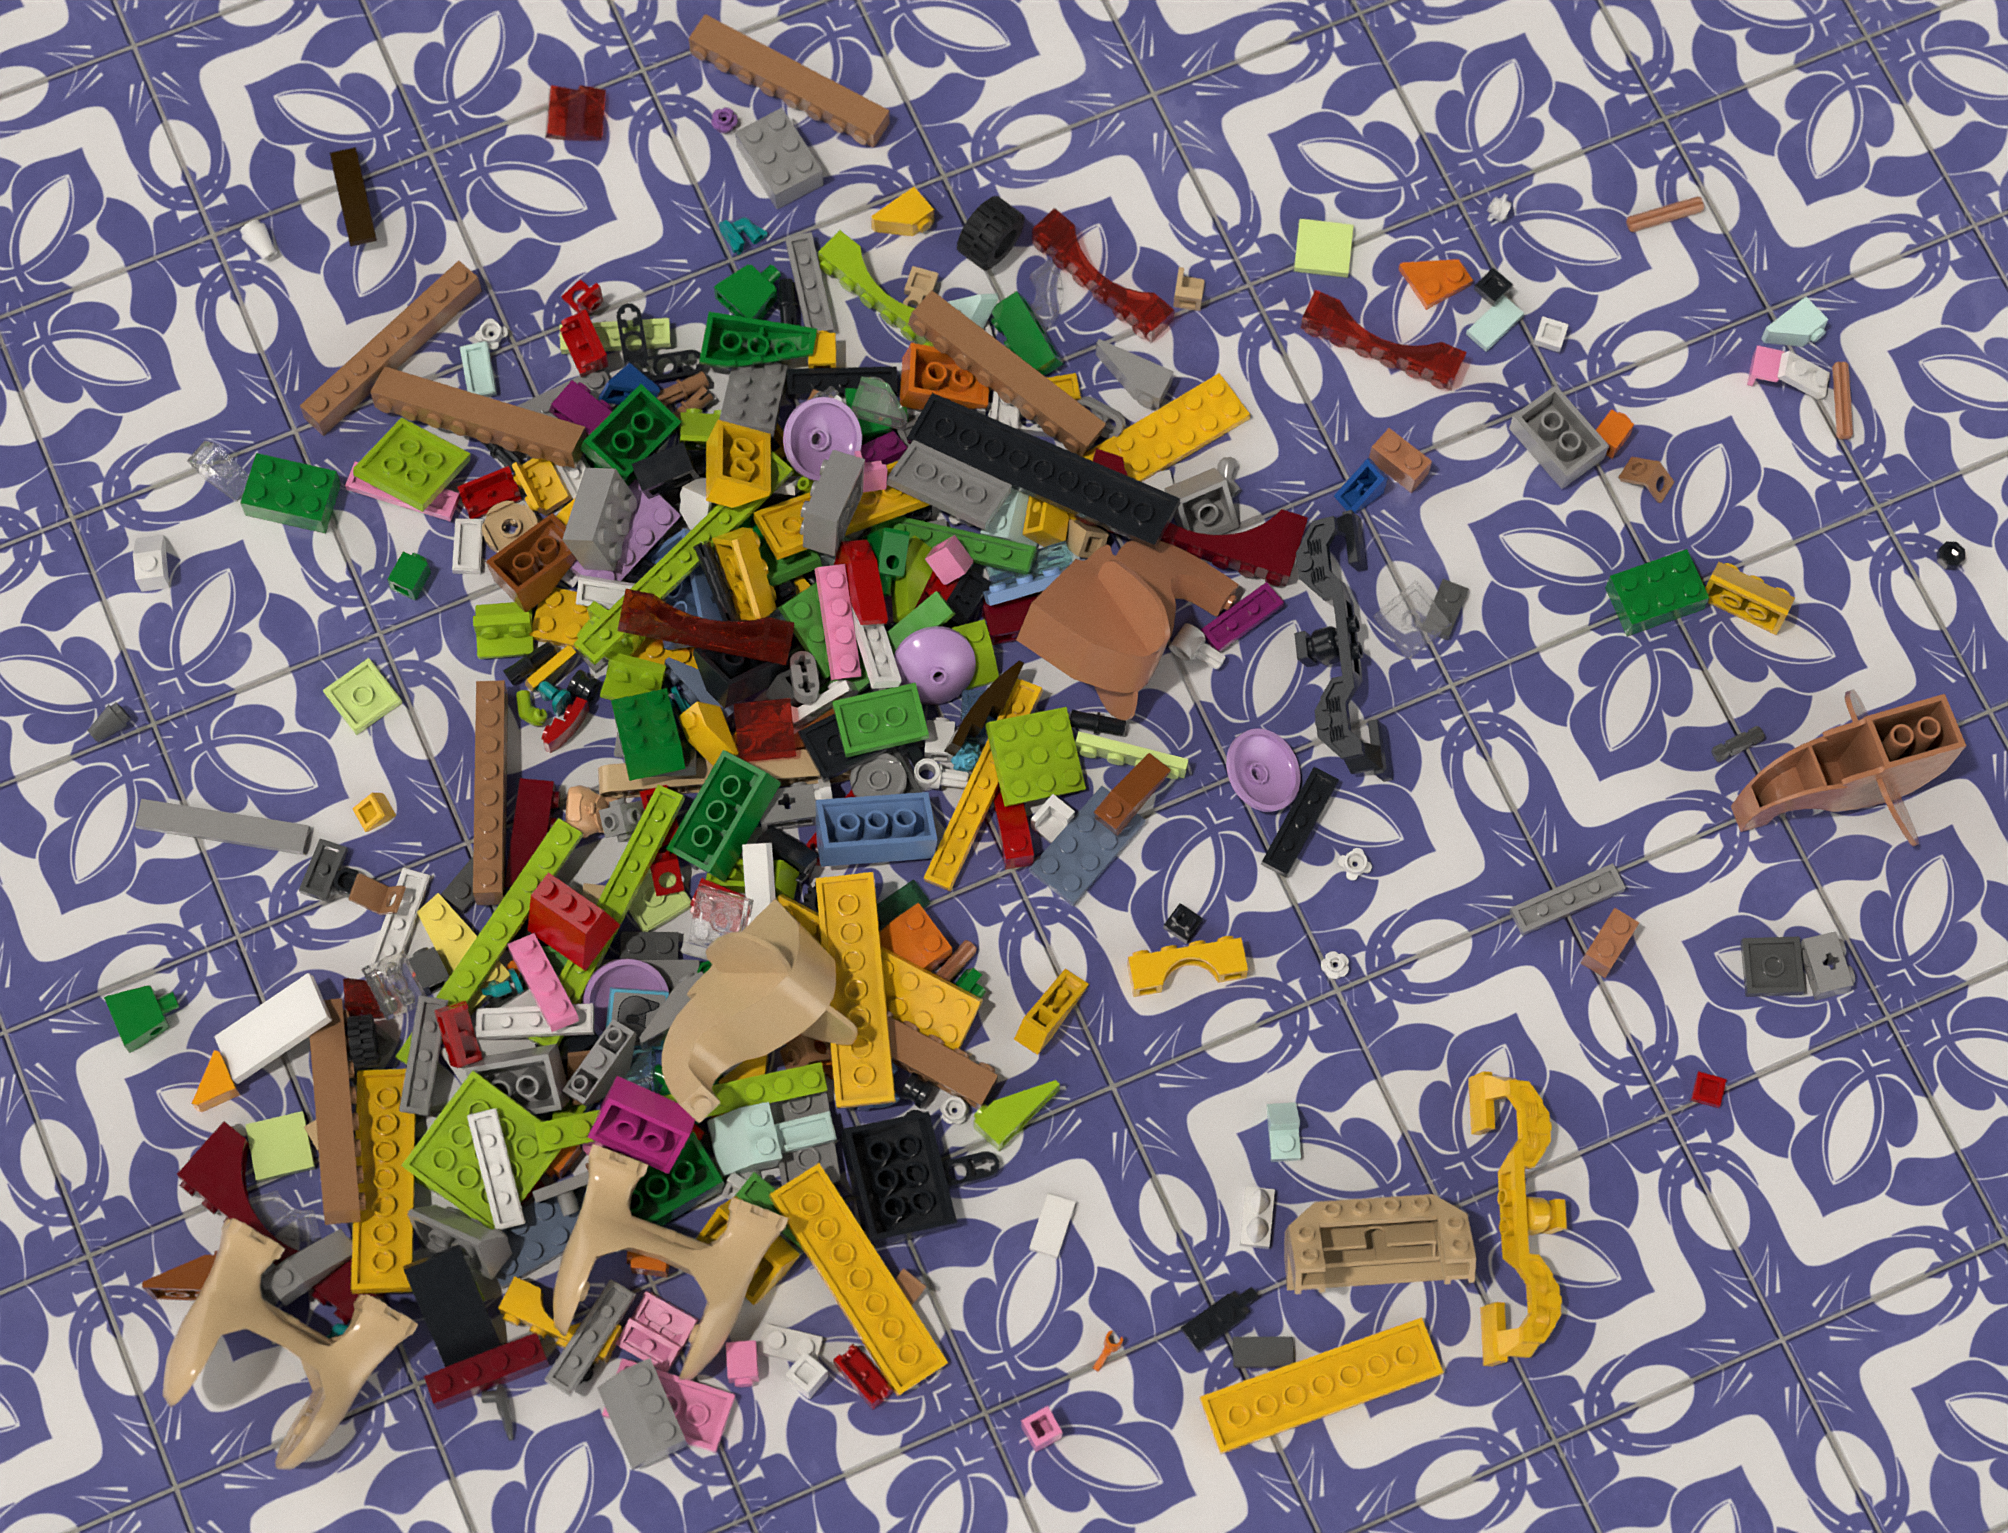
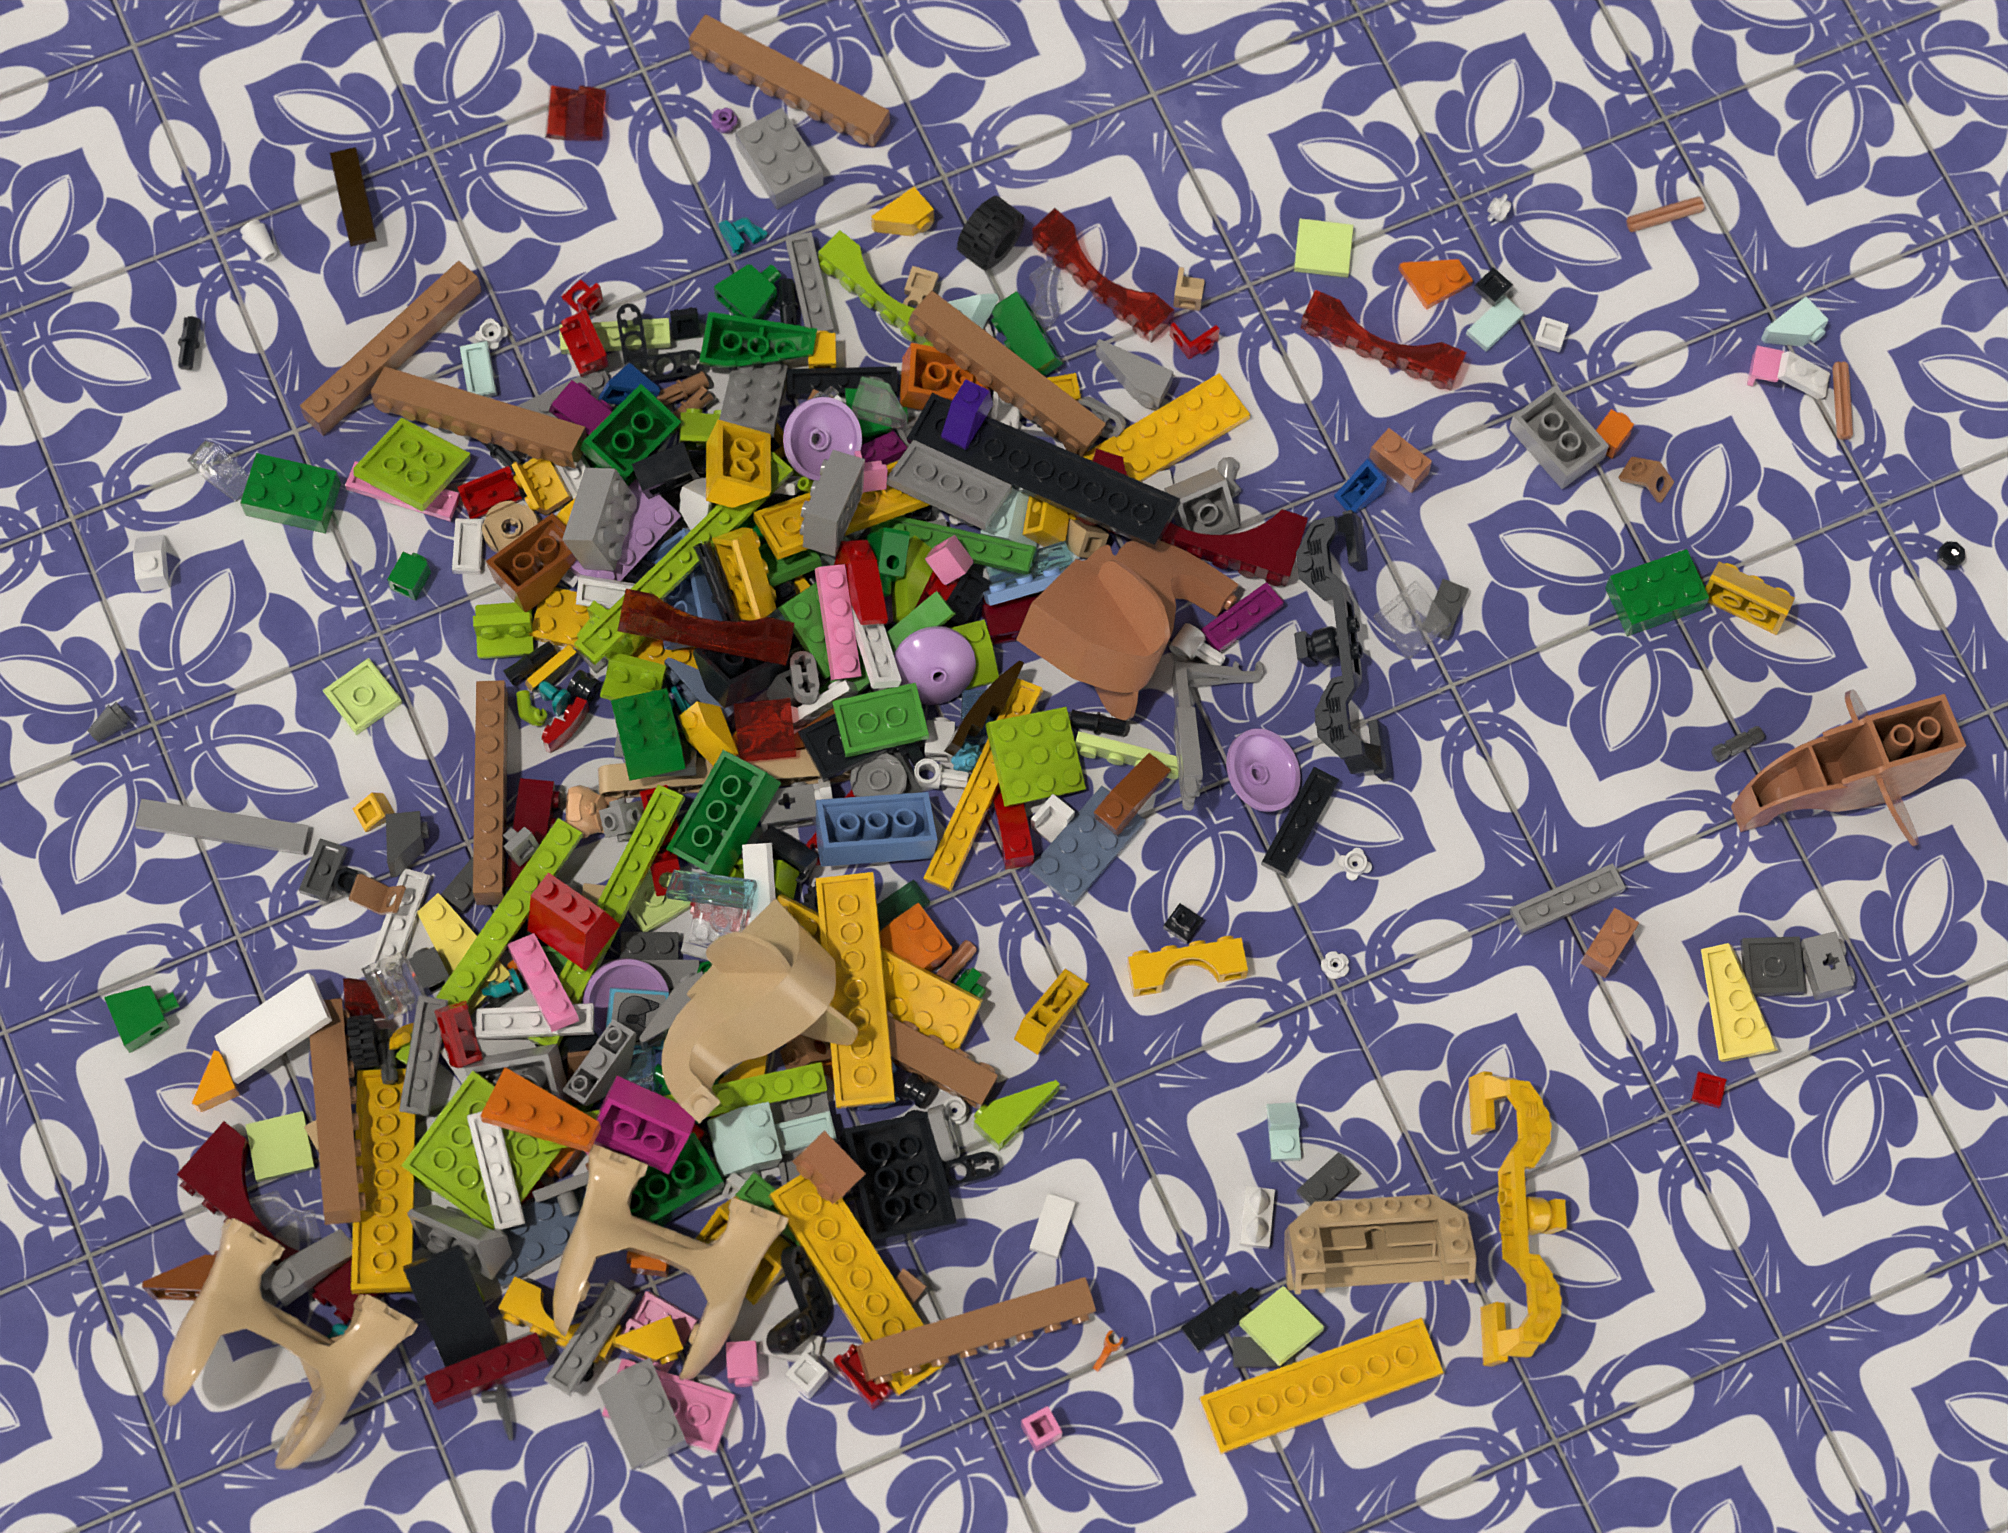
(188, 342): none -> black axle
(387, 1057): none -> dark grey axle
(401, 1037): none -> yellow bar
(404, 839): none -> dark grey slope
(520, 845): none -> light grey tile
(537, 1113): none -> orange wing
(652, 1341): none -> yellow slope
(685, 323): none -> black tile
(711, 889): none -> clear light blue tile
(812, 1308): none -> black beam
(828, 1168): none -> nougat brick
(943, 1132): none -> light grey beam
(966, 414): none -> dark purple slope
(976, 1329): none -> medium nougat brick
(1185, 722): none -> light grey hinge
(1199, 345): none -> red bracket
(1281, 1326): none -> yellowish green tile
(1327, 1181): none -> dark grey plate
(1734, 1010): none -> light yellow wing

